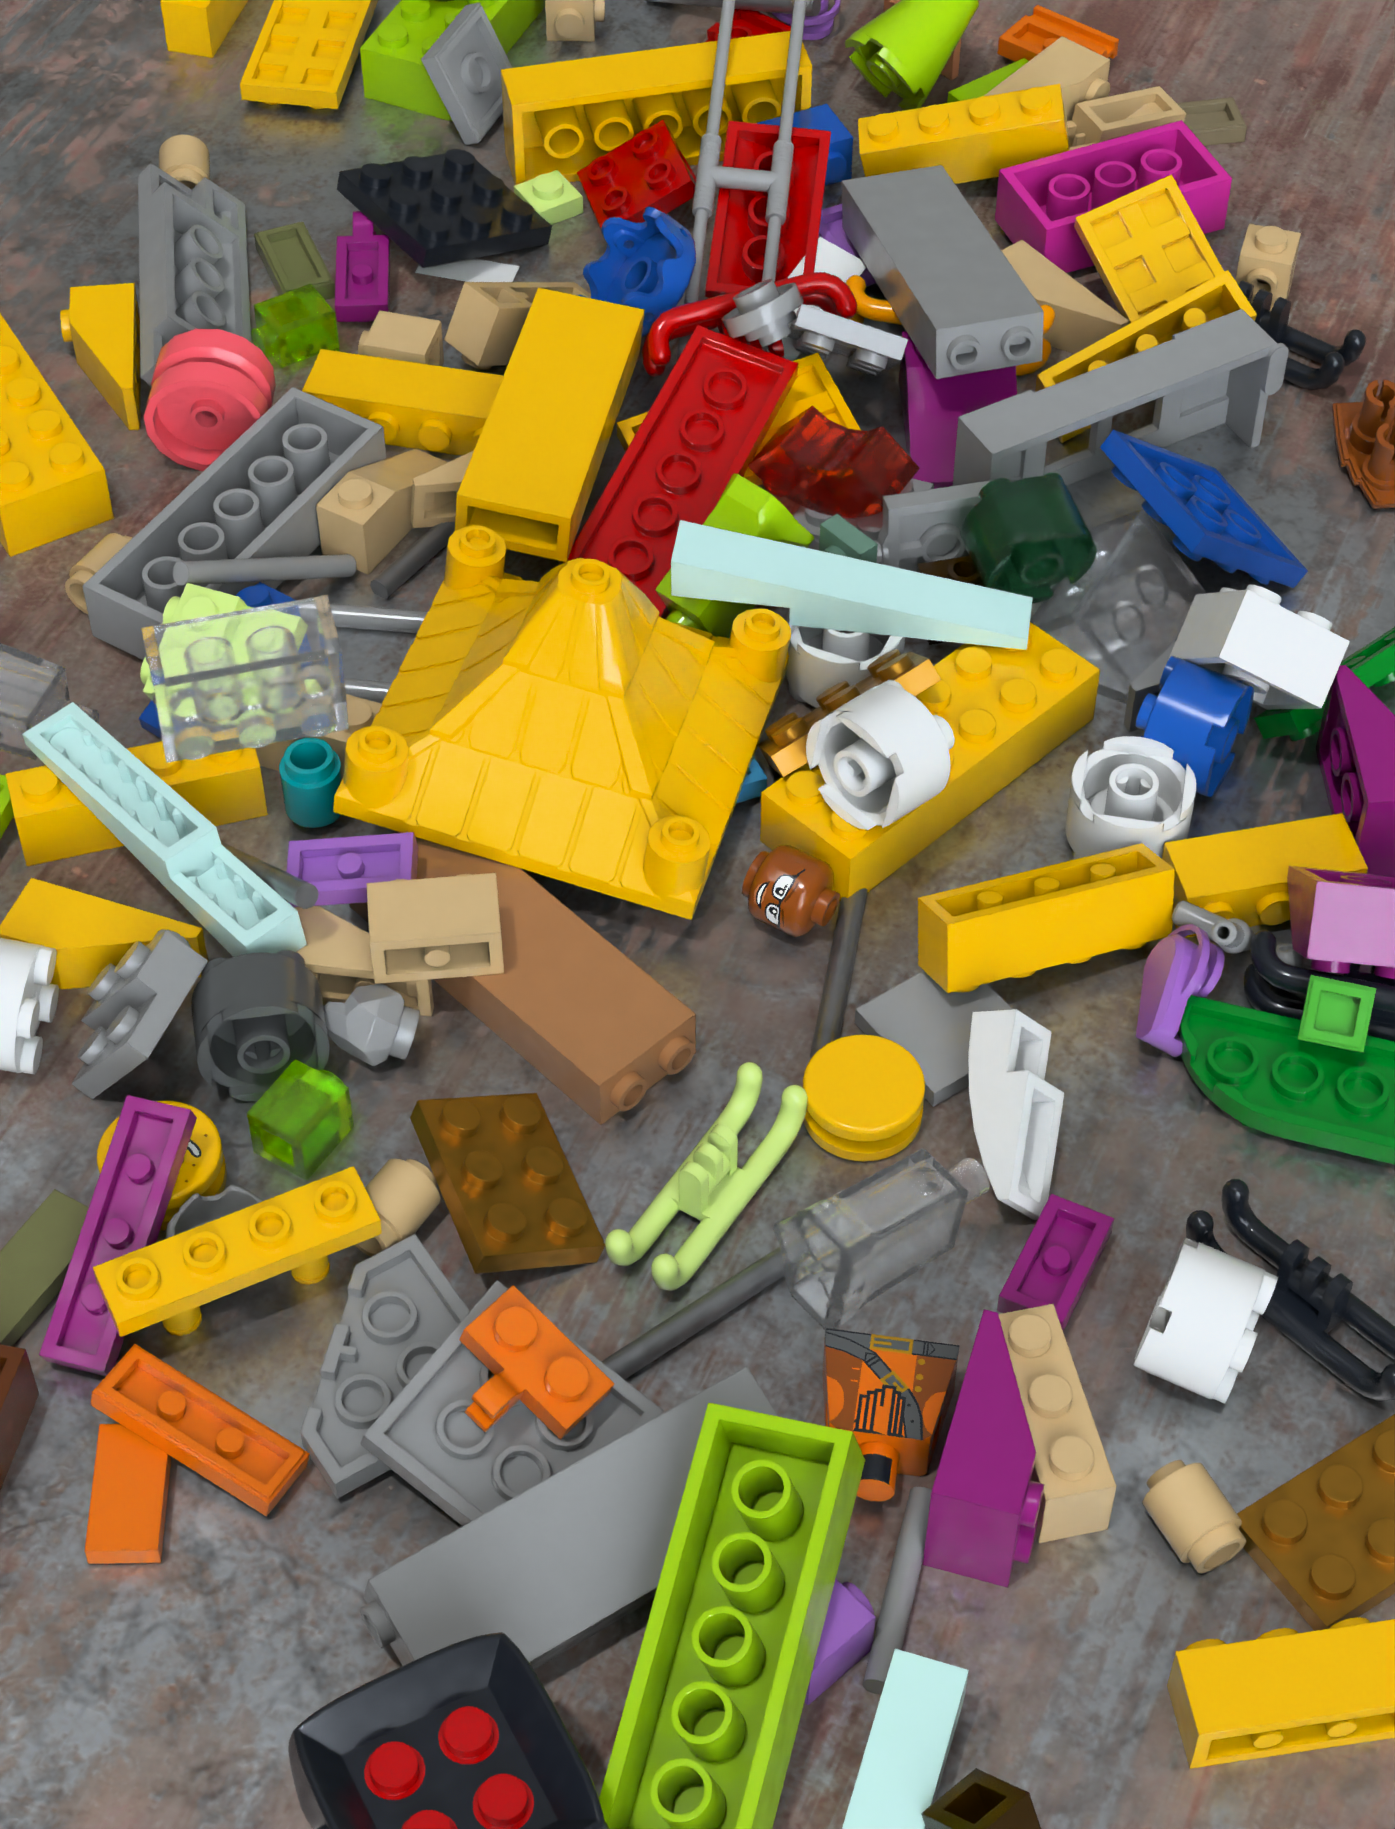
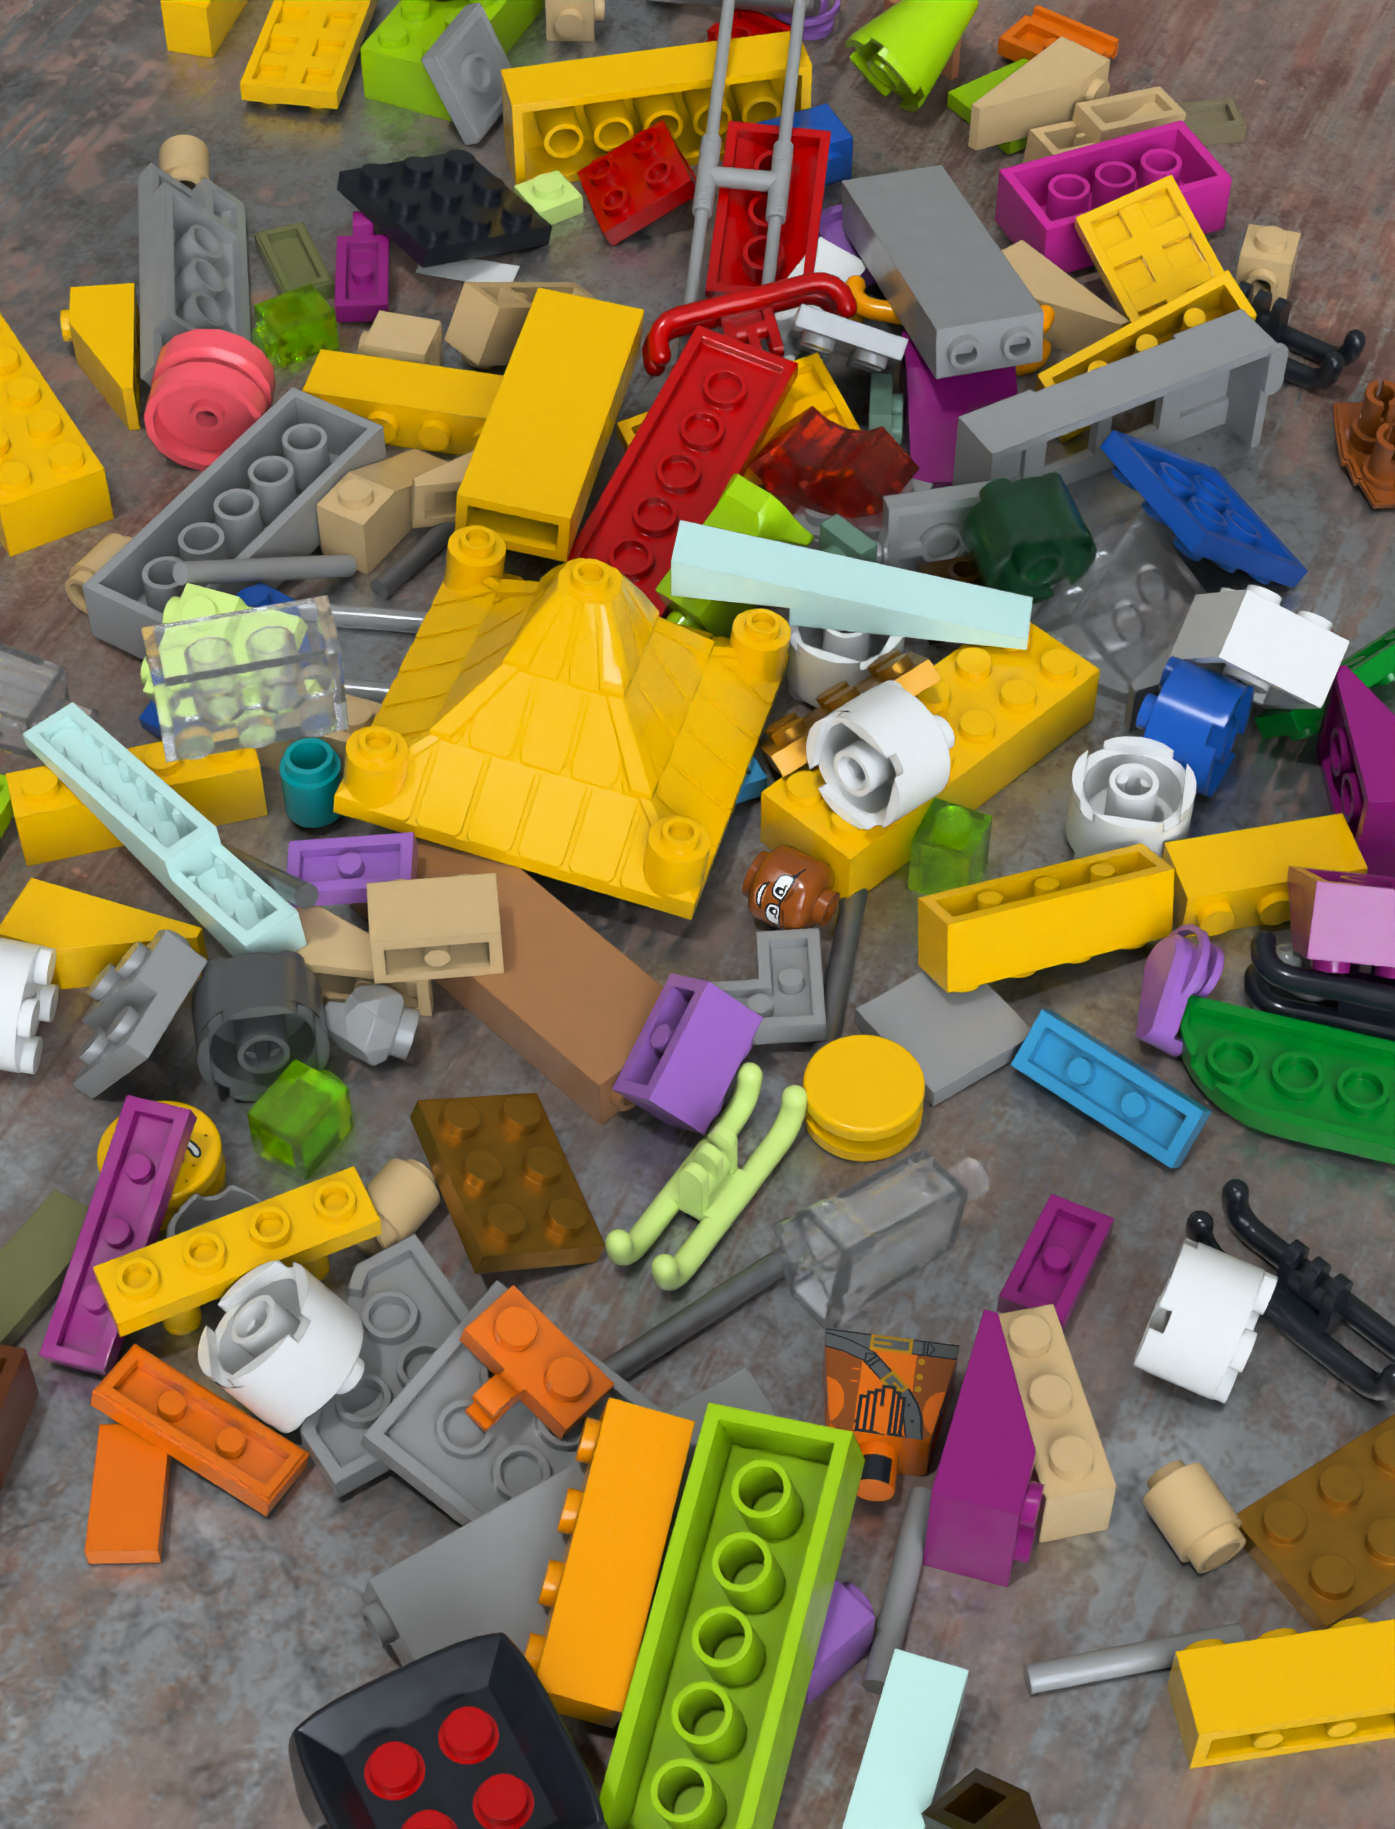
(283, 1344): none -> white brick
(610, 1559): none -> light orange brick
(643, 264): blue plate -> none
(688, 1053): none -> medium lavender brick
(763, 312): light grey plate -> none
(788, 987): none -> light grey plate
(885, 406): none -> sand green plate
(949, 848): none -> clear neon green brick
(968, 135): yellow brick -> none
(1014, 1107): white slope -> none
(1111, 1088): none -> dark azure plate
(1119, 1660): none -> light grey bar
(1230, 934): light grey piece -> none
(1336, 1013): bright green tile -> none

